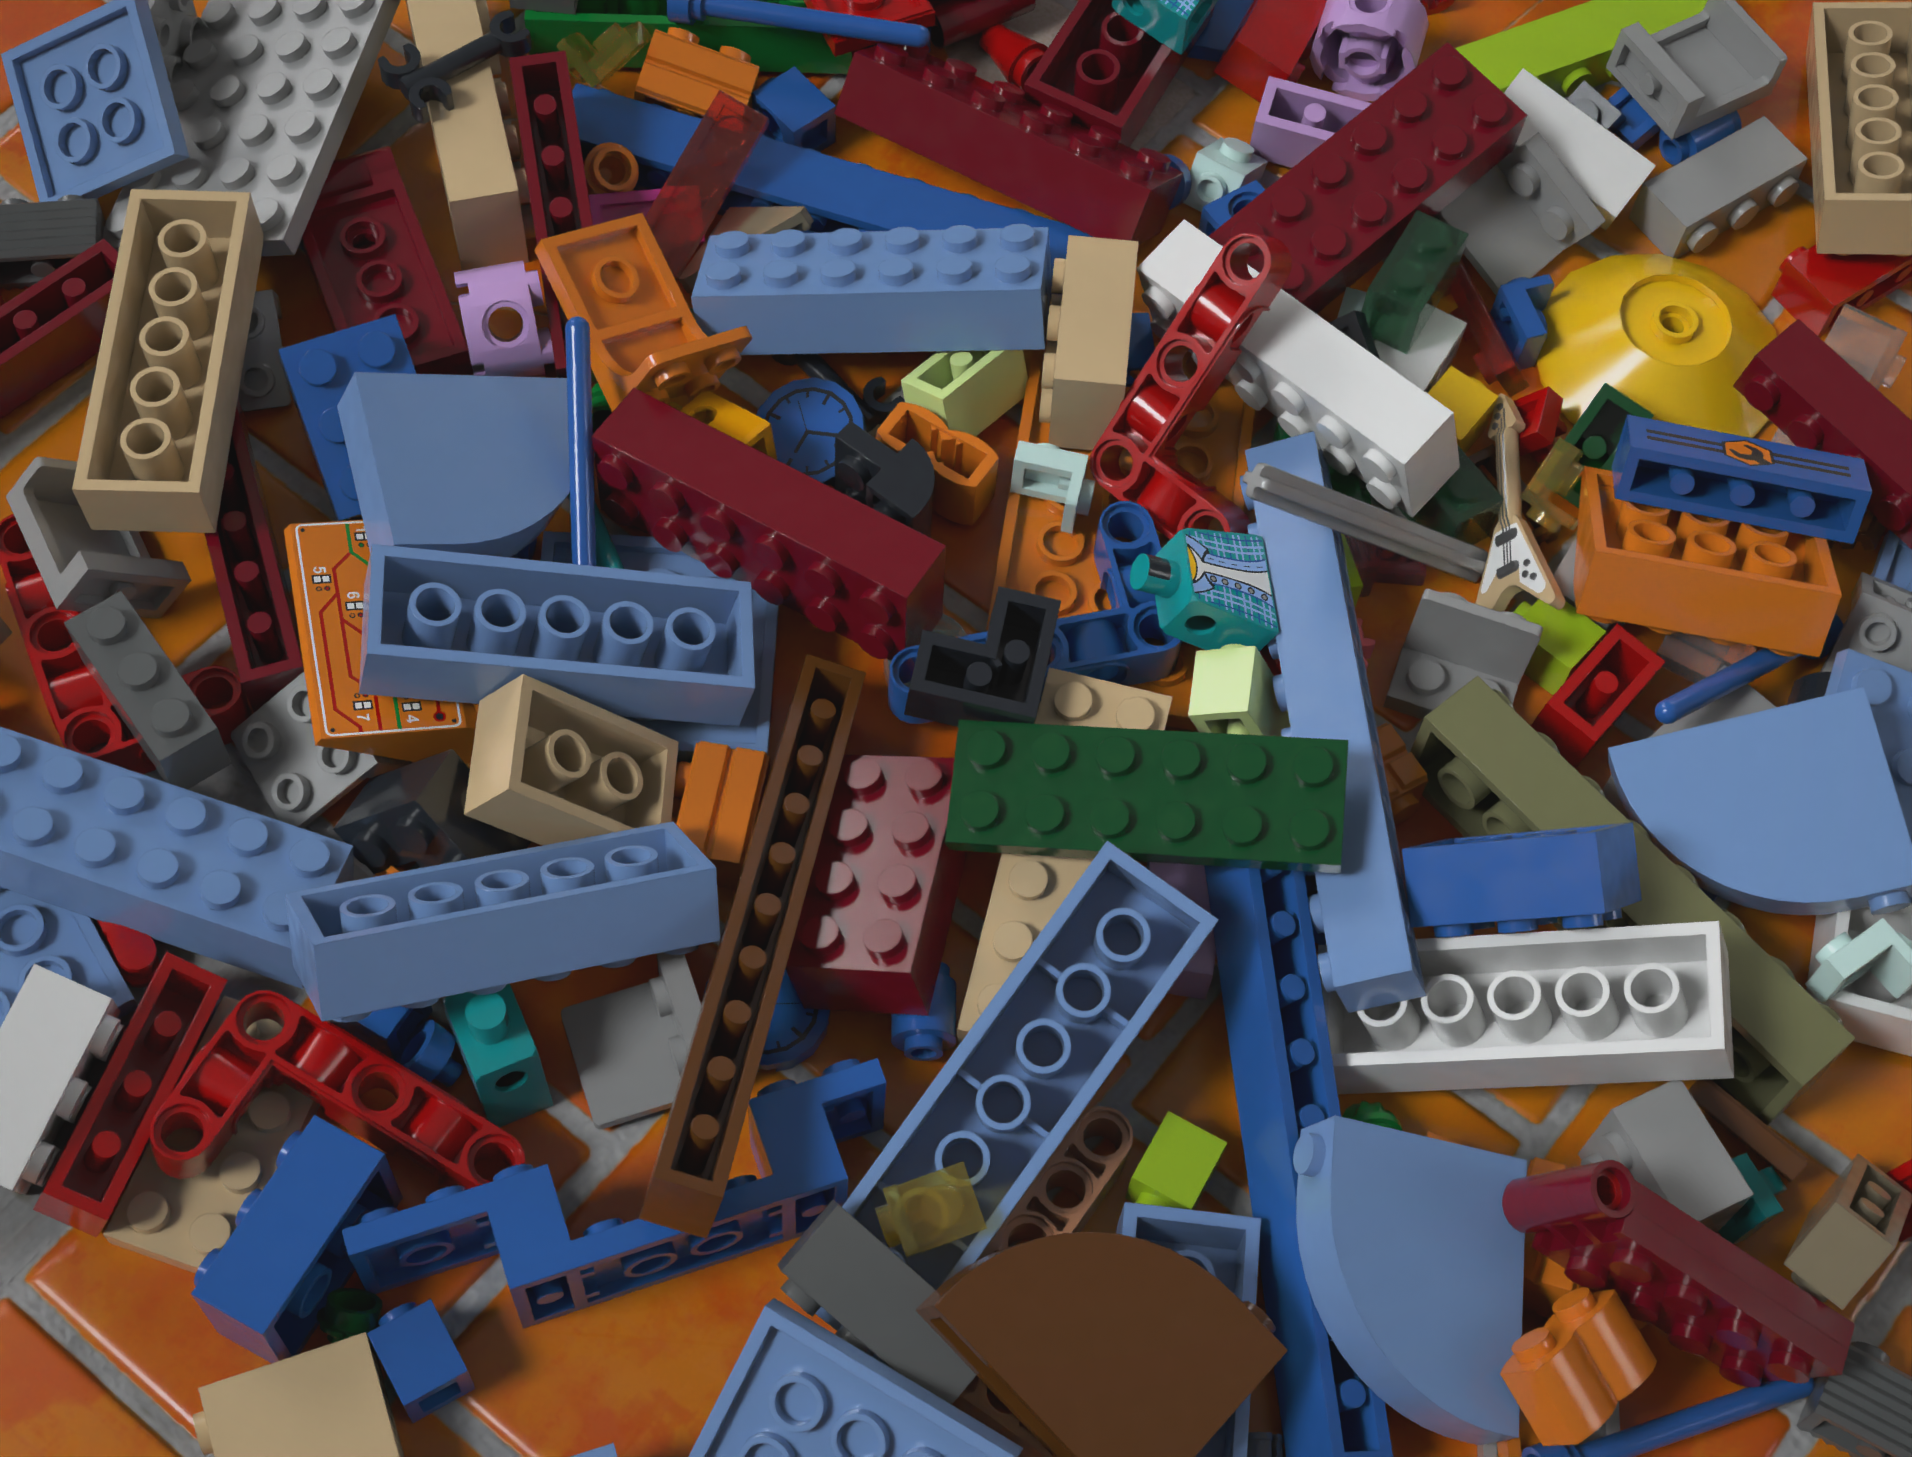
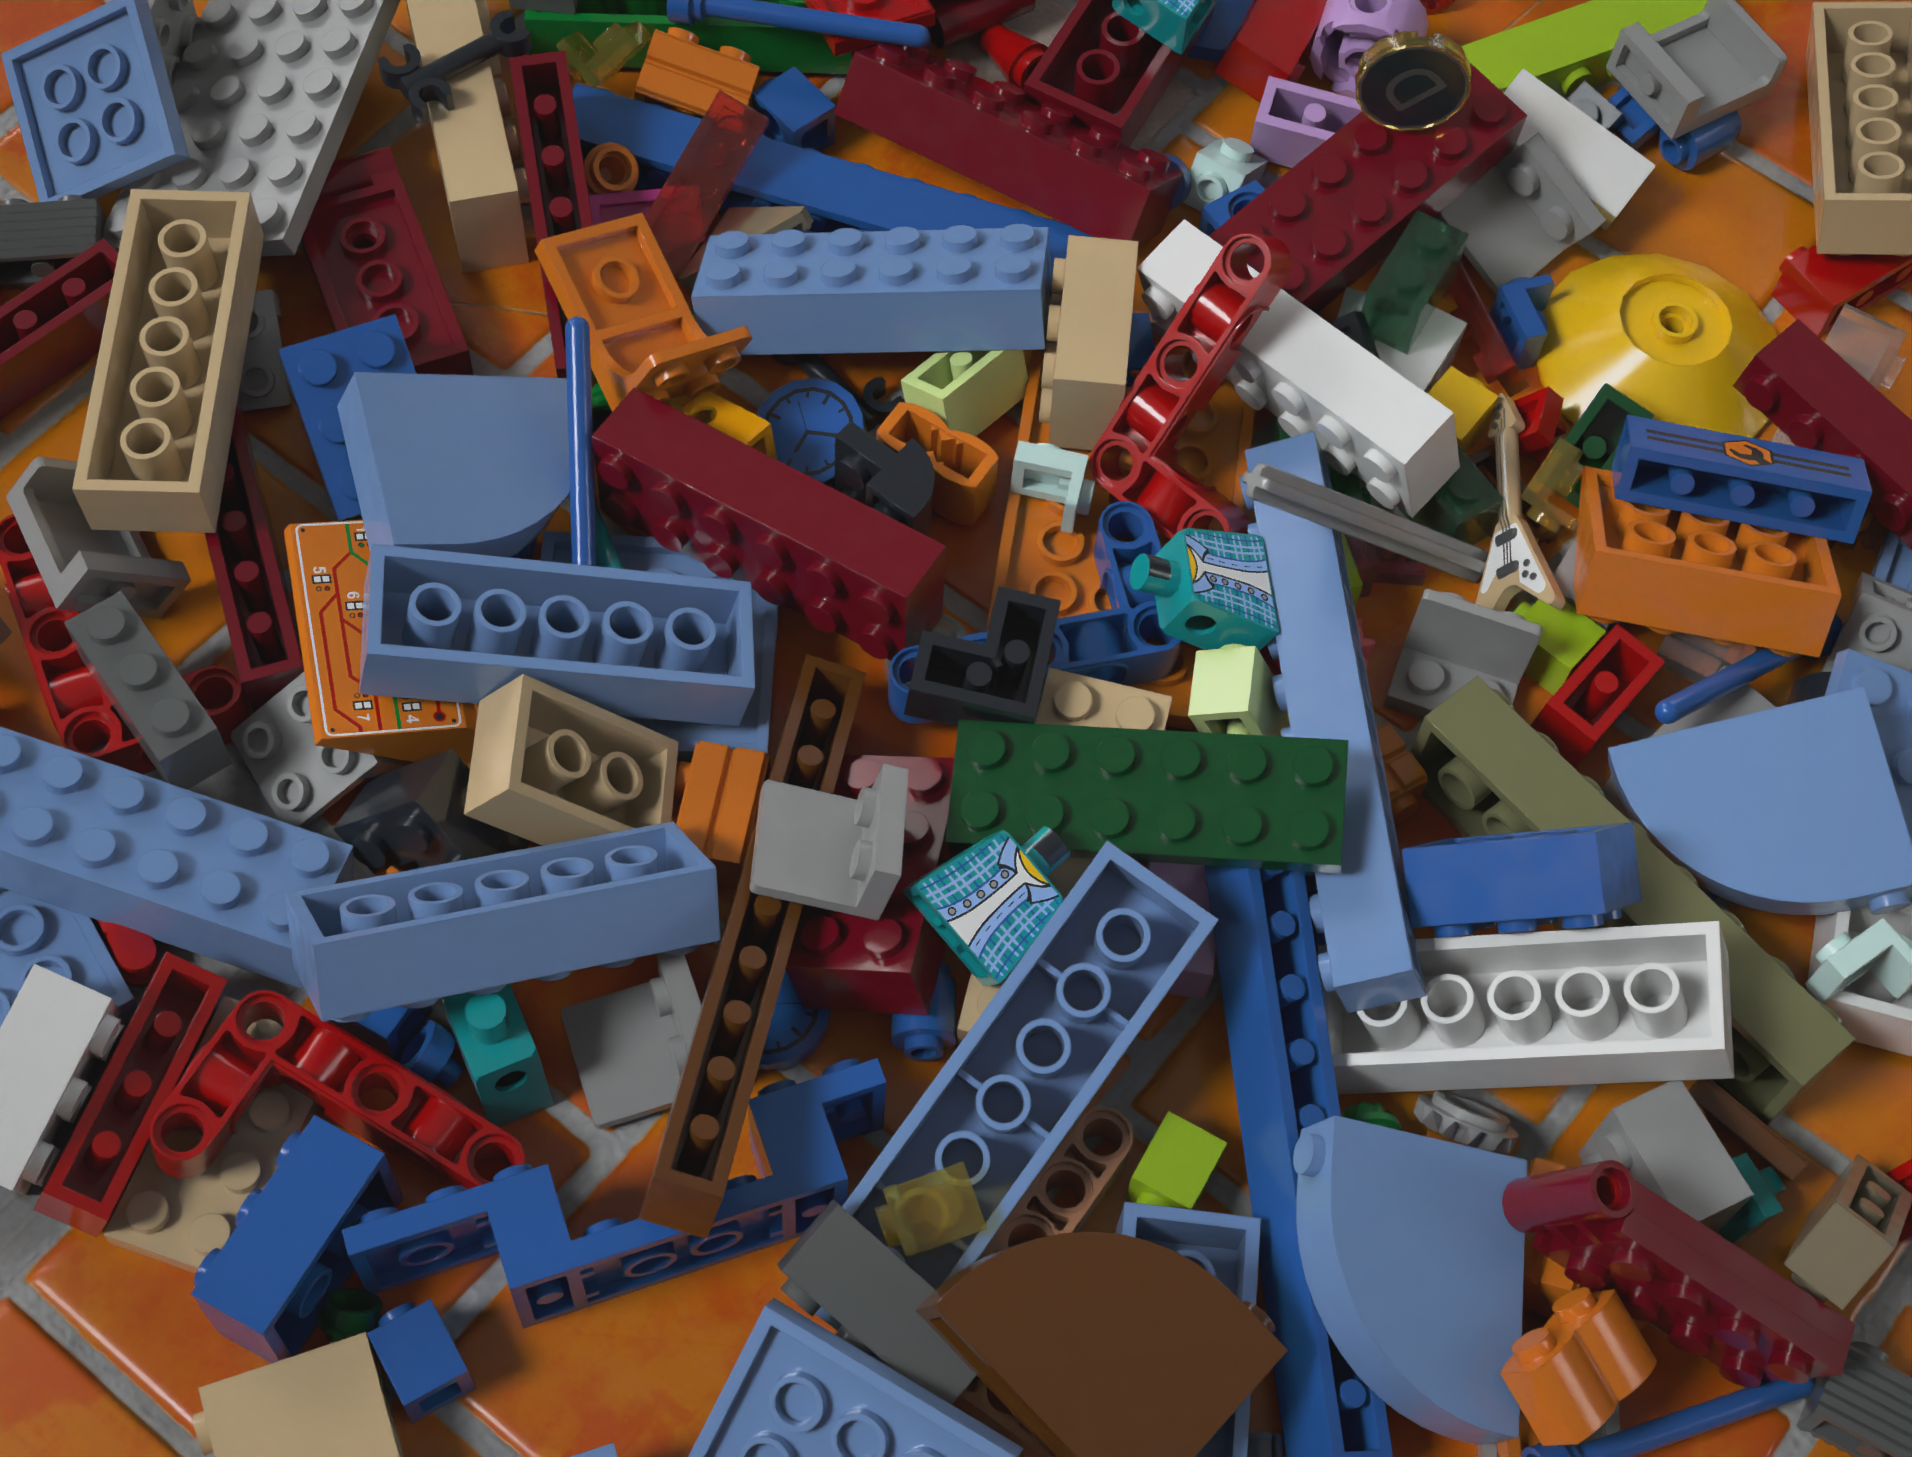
(504, 287): lavender brick -> none
(831, 846): none -> light grey bracket
(992, 900): none -> torso
(1412, 80): none -> tile
(1466, 1121): none -> light grey gear
(1718, 189): light grey brick -> none

